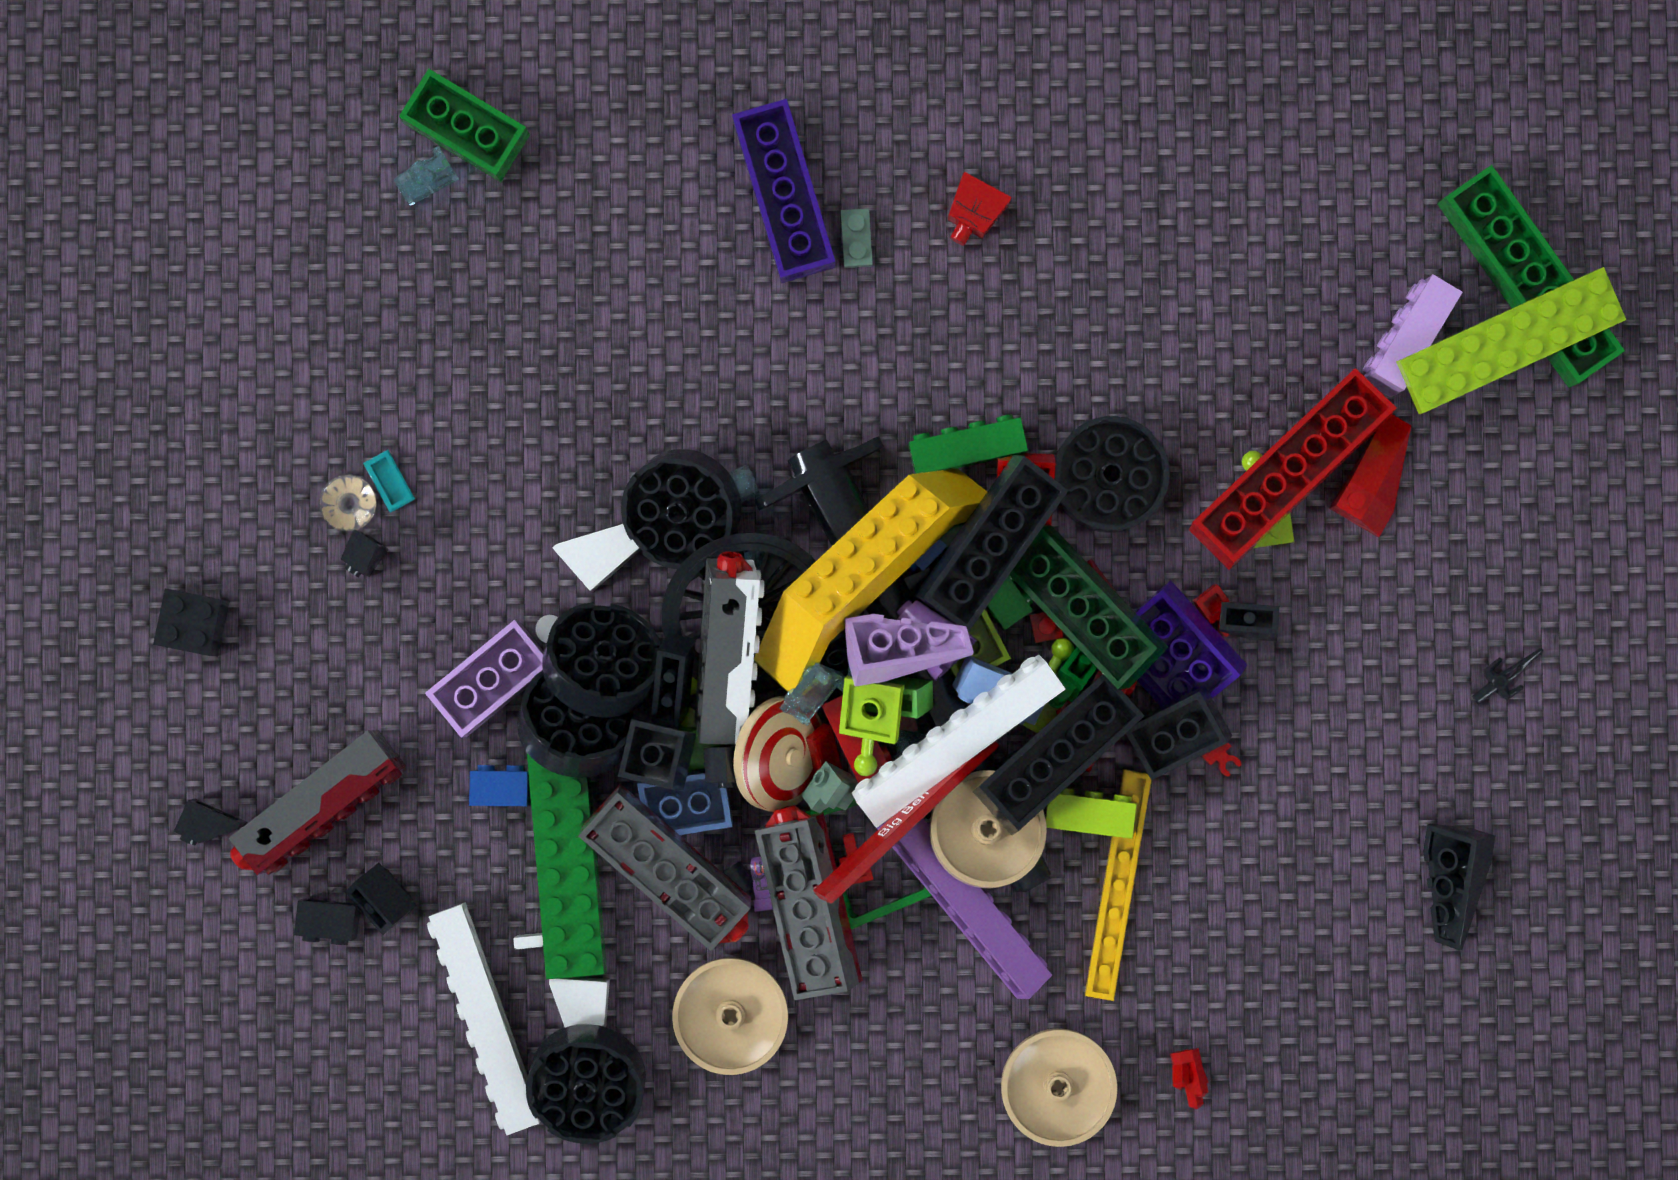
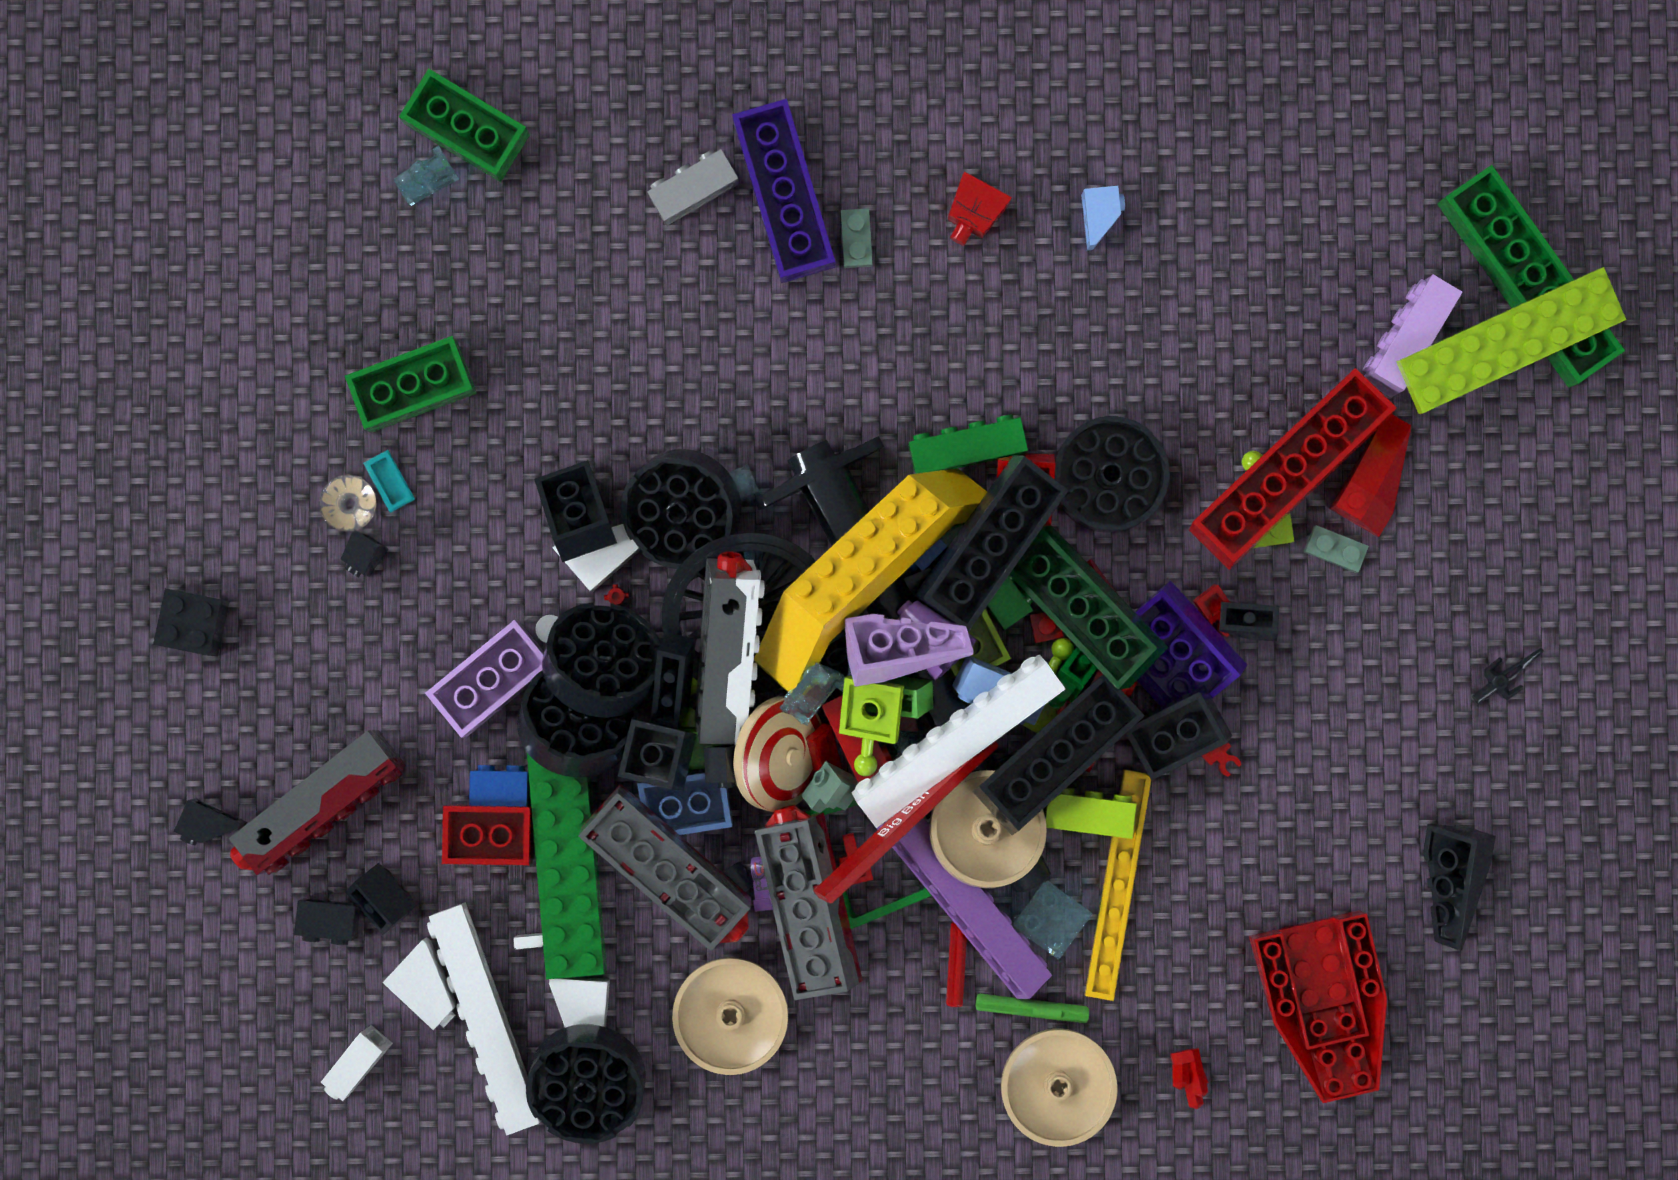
(355, 1063): none -> white slope
(410, 384): none -> green brick
(423, 985): none -> white slope
(487, 835): none -> red brick
(575, 511): none -> black brick
(616, 595): none -> red piece
(693, 186): none -> light grey brick
(956, 967): none -> red axle
(1032, 1008): none -> bright green axle
(1051, 919): none -> clear light blue piece
(1100, 210): none -> light blue slope
(1327, 1000): none -> red wedge
(1336, 549): none -> sand green plate

